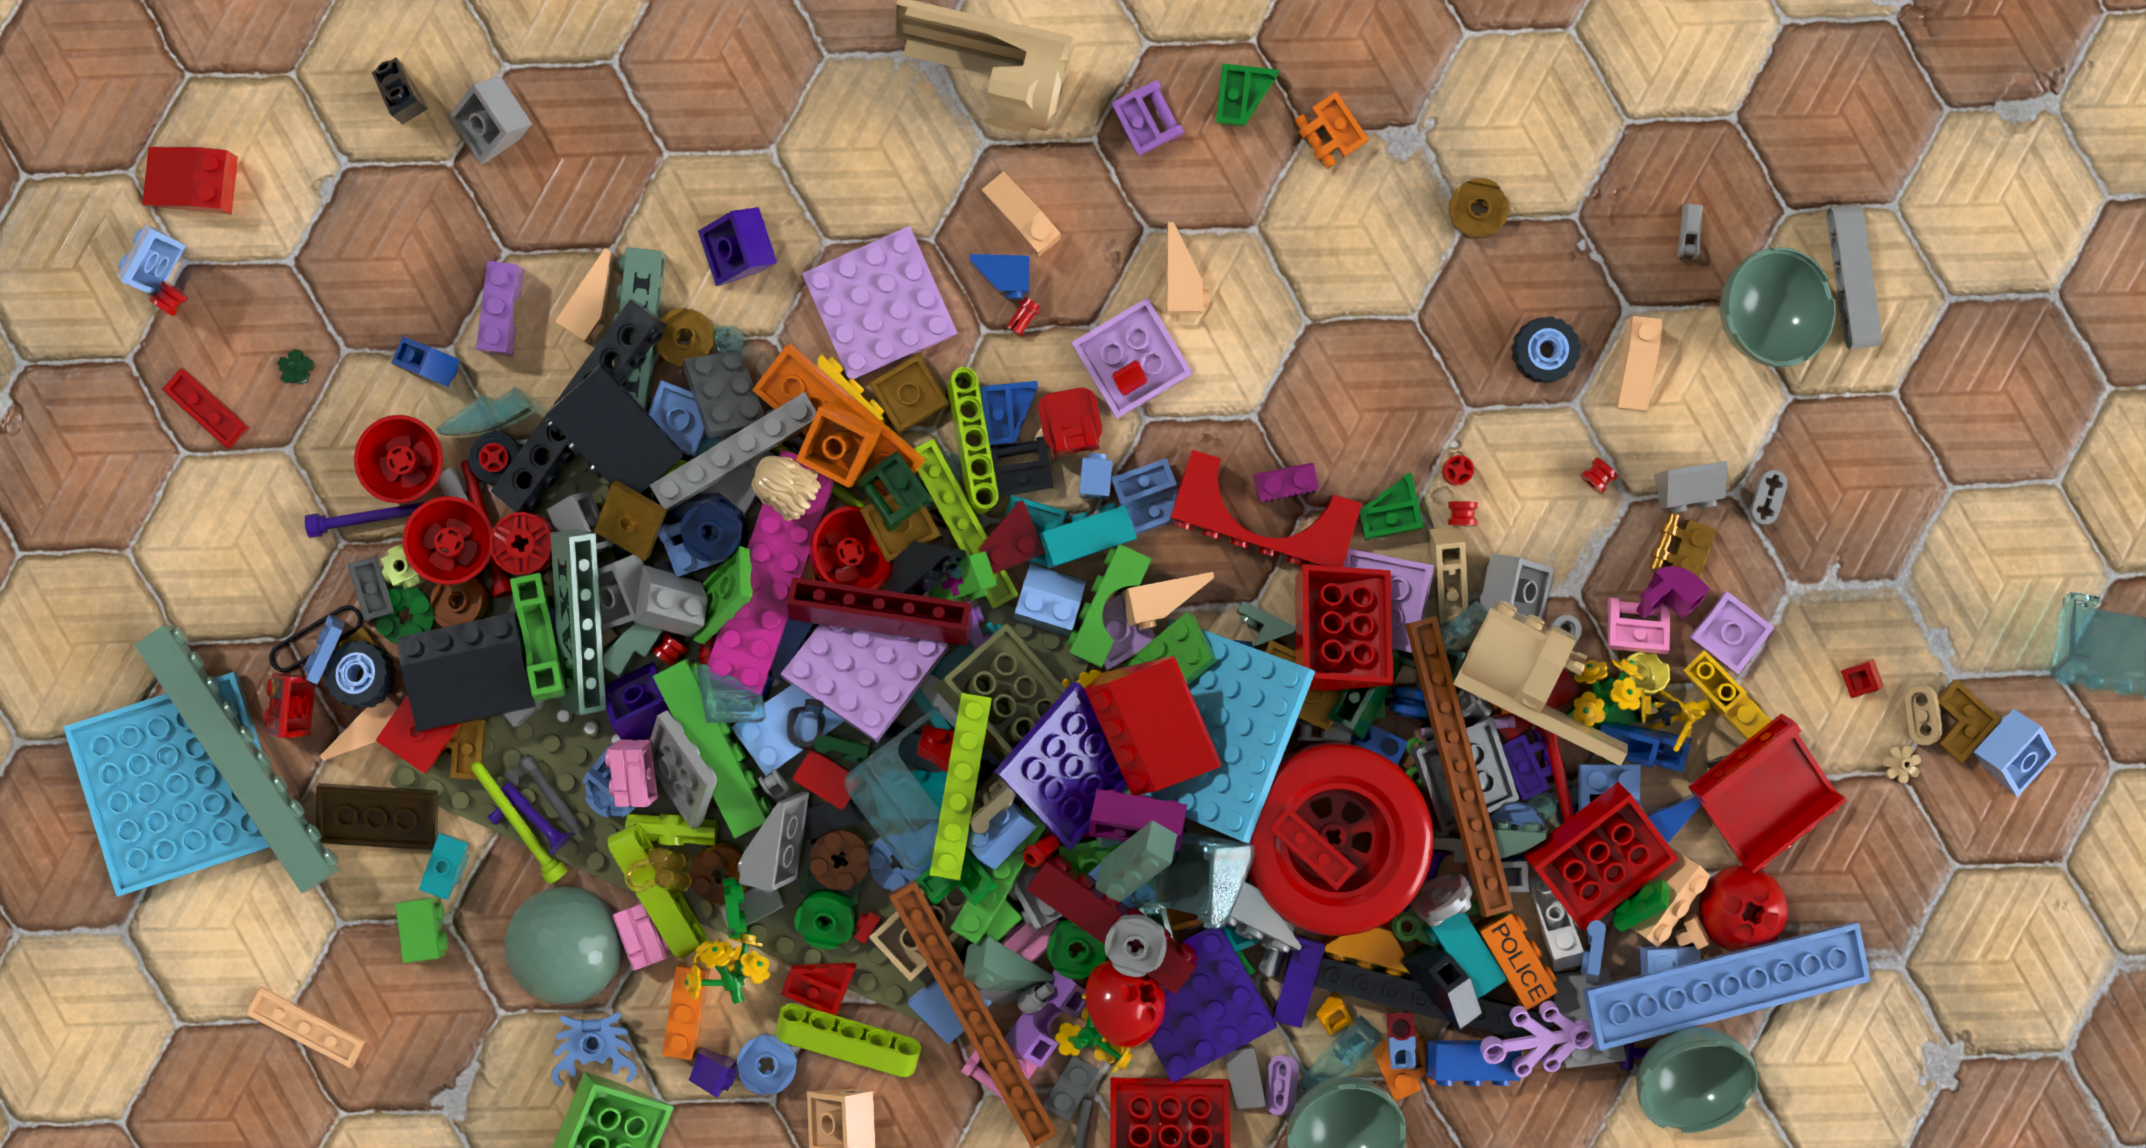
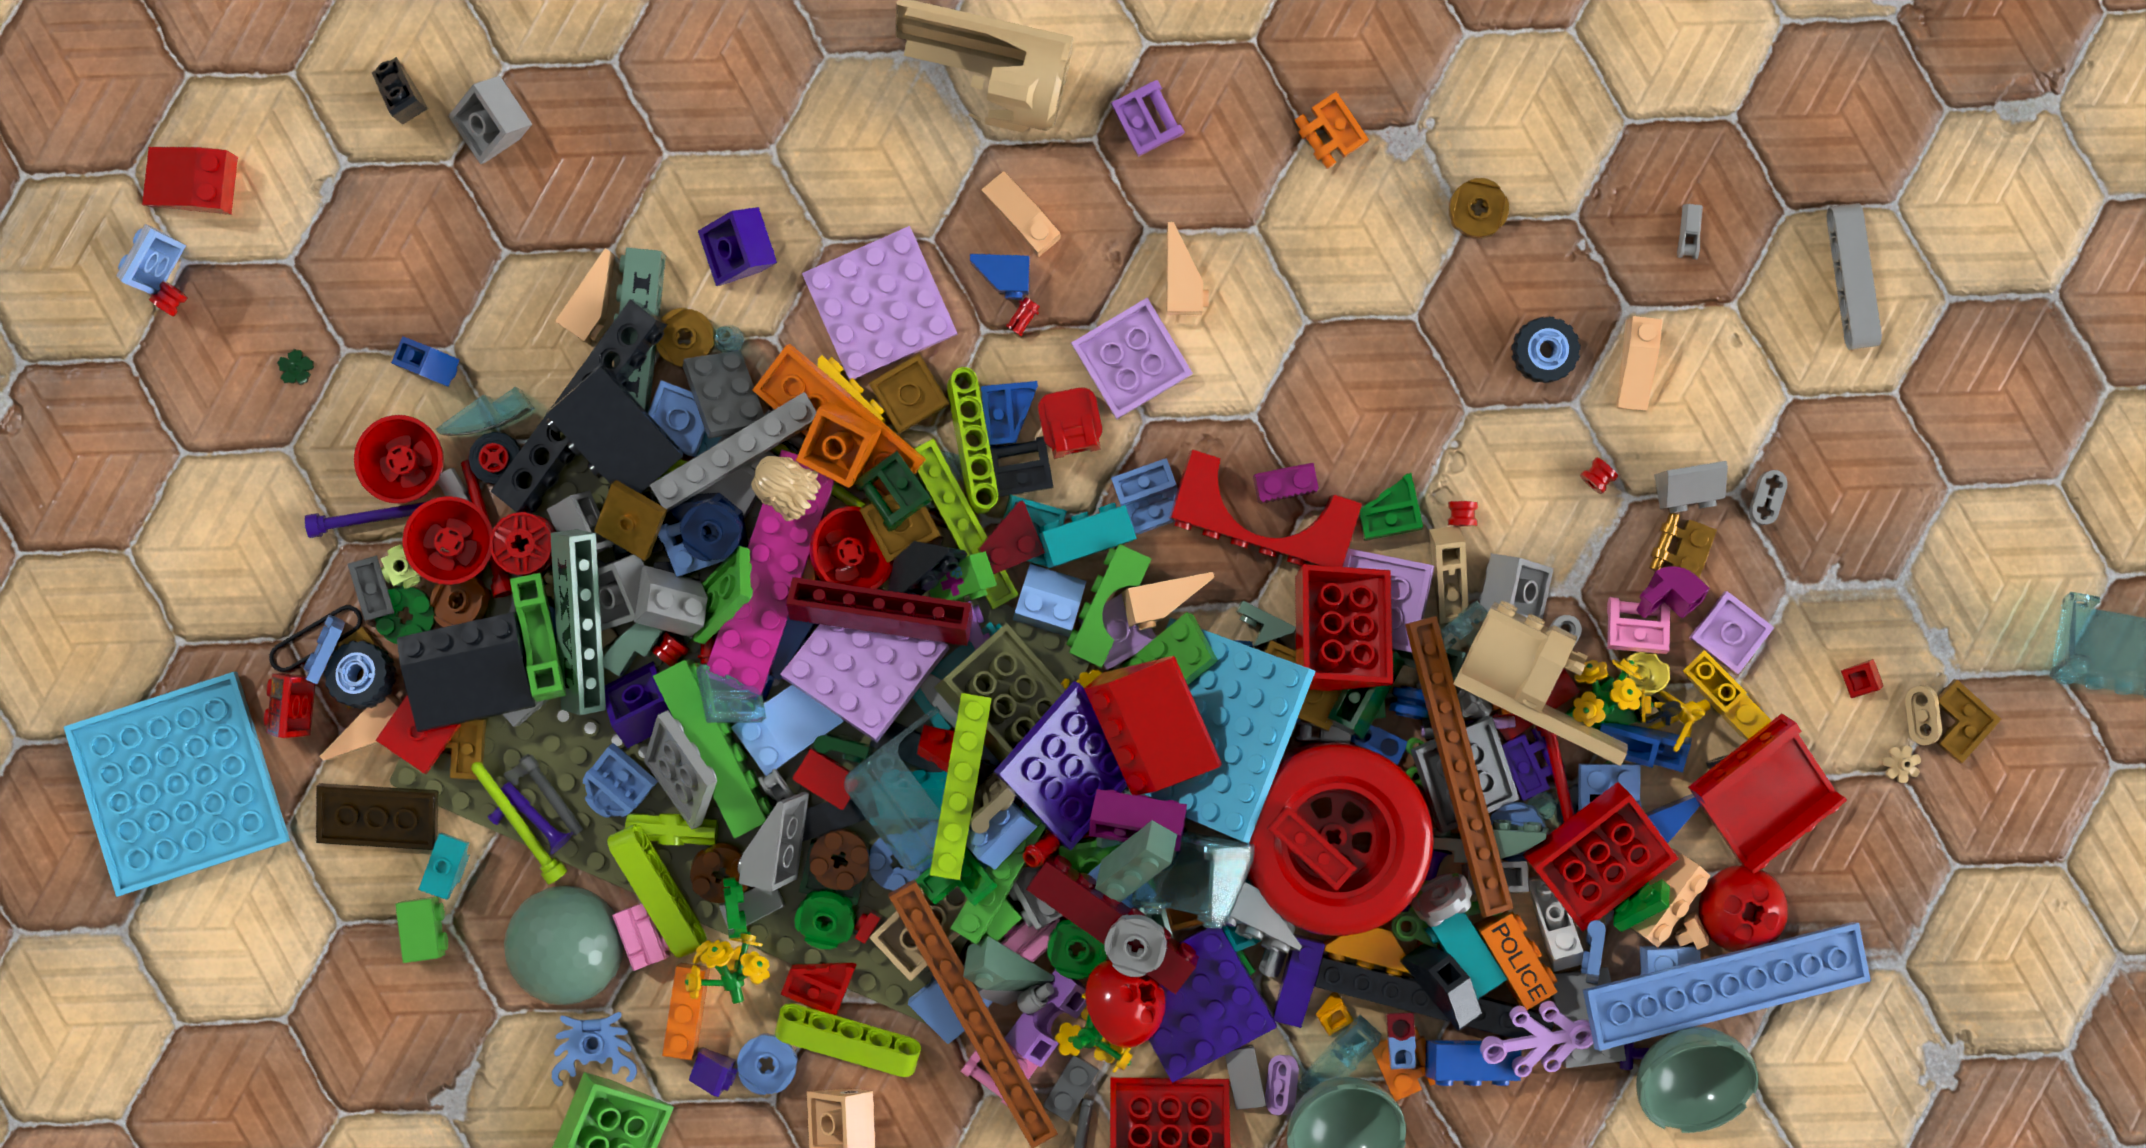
(205, 408): red tile -> none
(237, 757): sand green brick -> none
(305, 1027): light nougat tile -> none
(496, 322): medium lavender arch -> none
(631, 773): bright pink brick -> none
(668, 871): clear yellow piece -> none
(816, 707): black piece -> none
(1095, 477): medium blue brick -> none
(1129, 378): red slope -> none
(1241, 92): green wing -> none
(1462, 471): red wheel -> none
(1777, 307): sand green piece -> none
(2015, 751): light blue slope -> none

